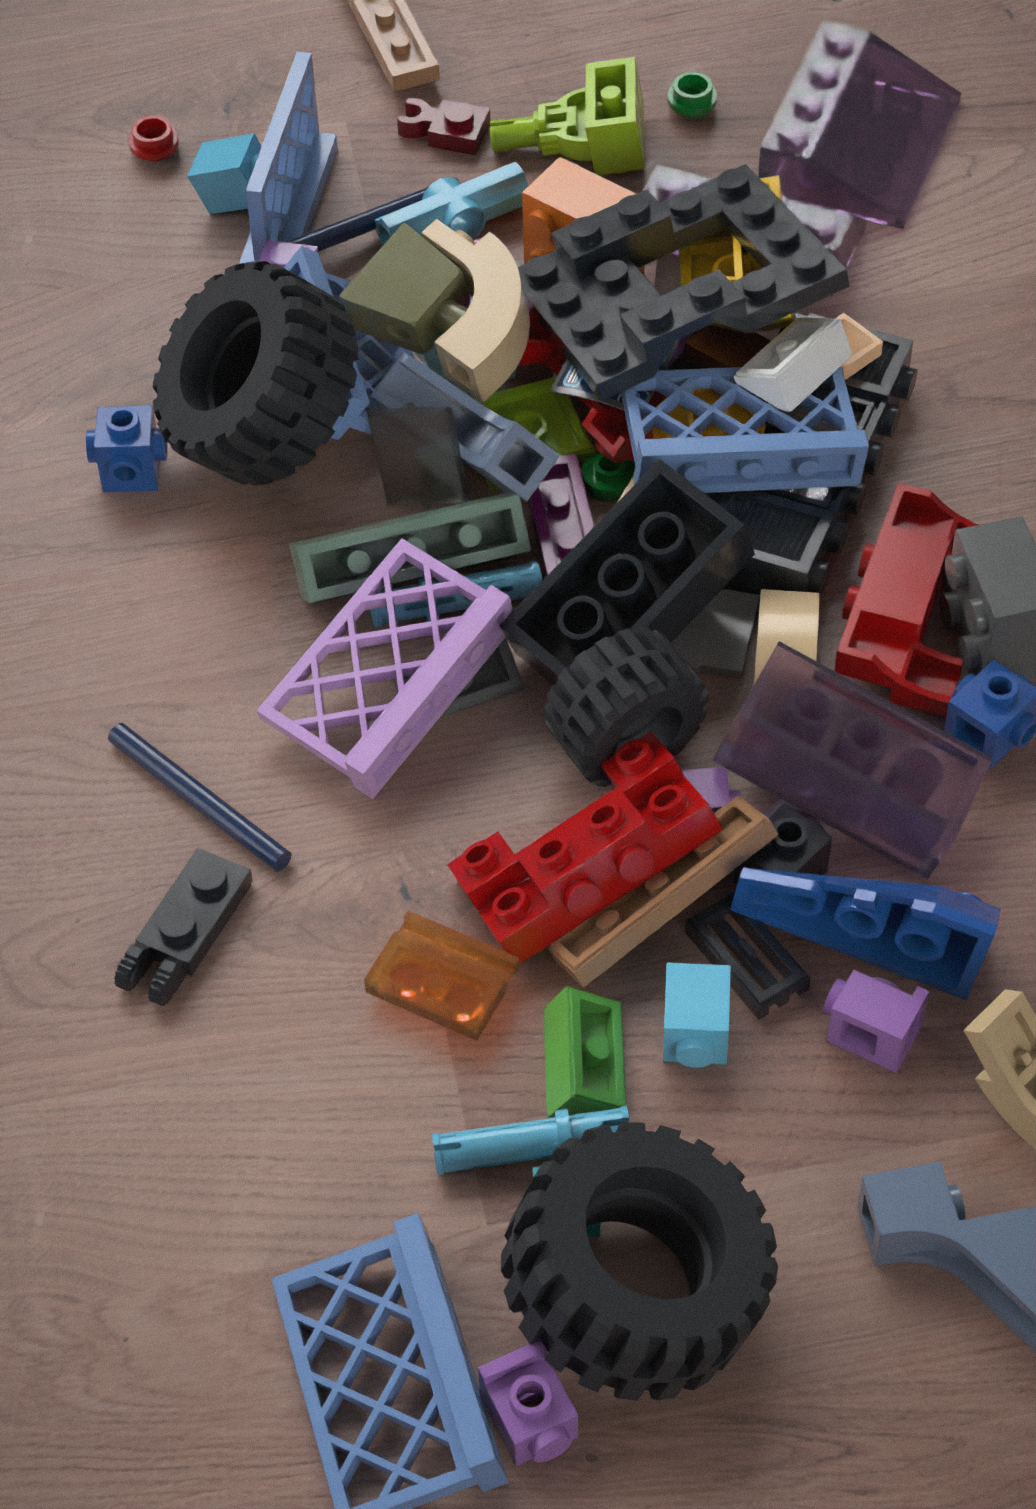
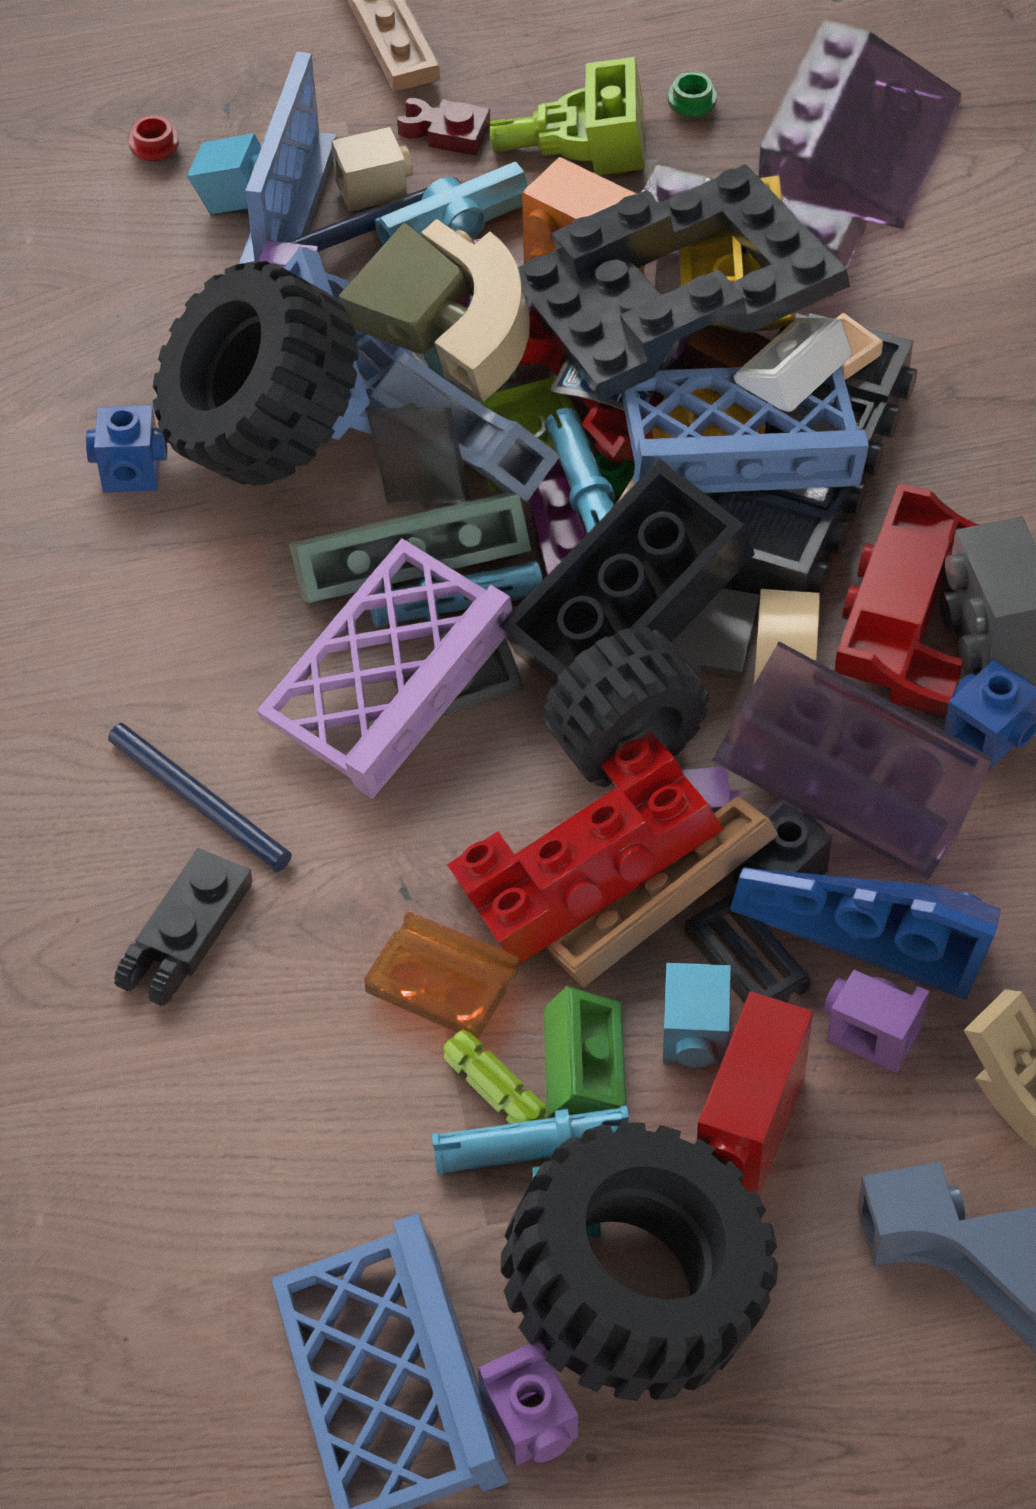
(371, 168): none -> tan brick
(492, 1079): none -> lime axle
(590, 492): none -> medium azure pin
(757, 1087): none -> red brick

